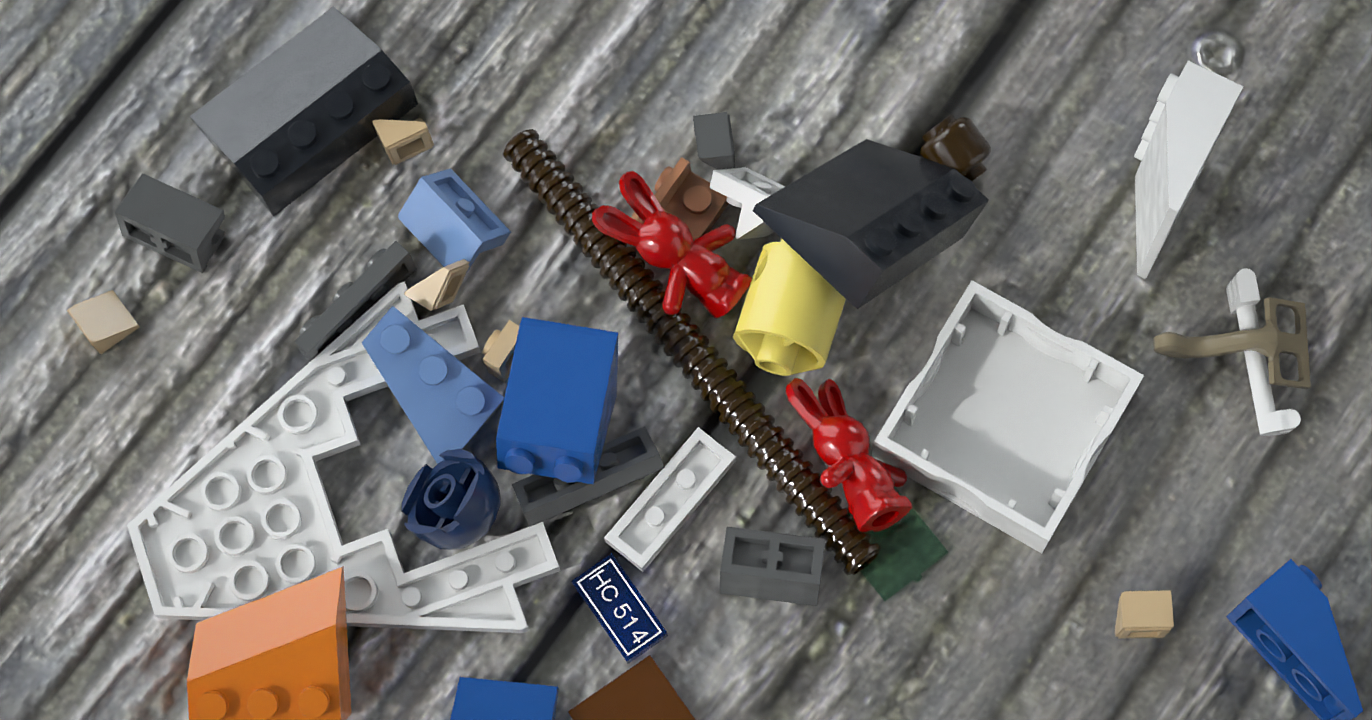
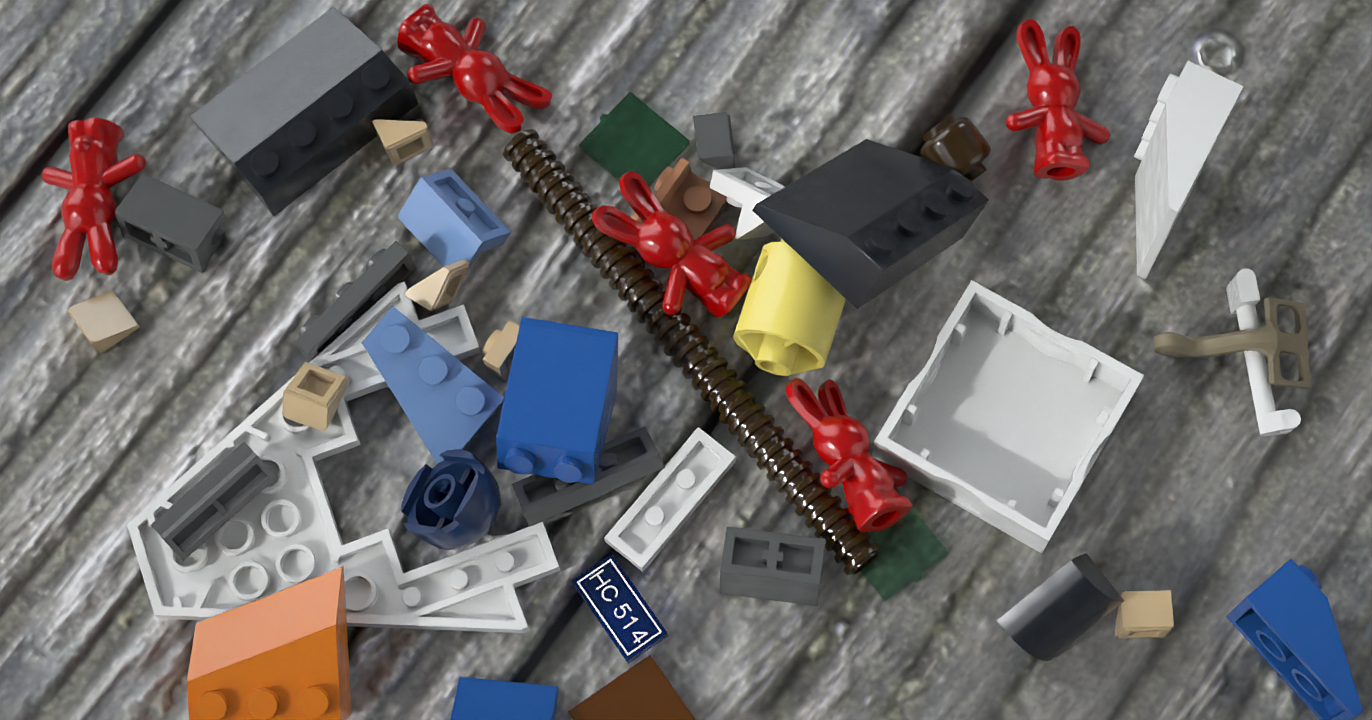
(90, 203): none -> red animal
(213, 501): none -> dark grey piece
(314, 396): none -> tan slope
(475, 72): none -> red animal
(634, 140): none -> clear green piece
(1054, 95): none -> red animal
(1061, 609): none -> black brick

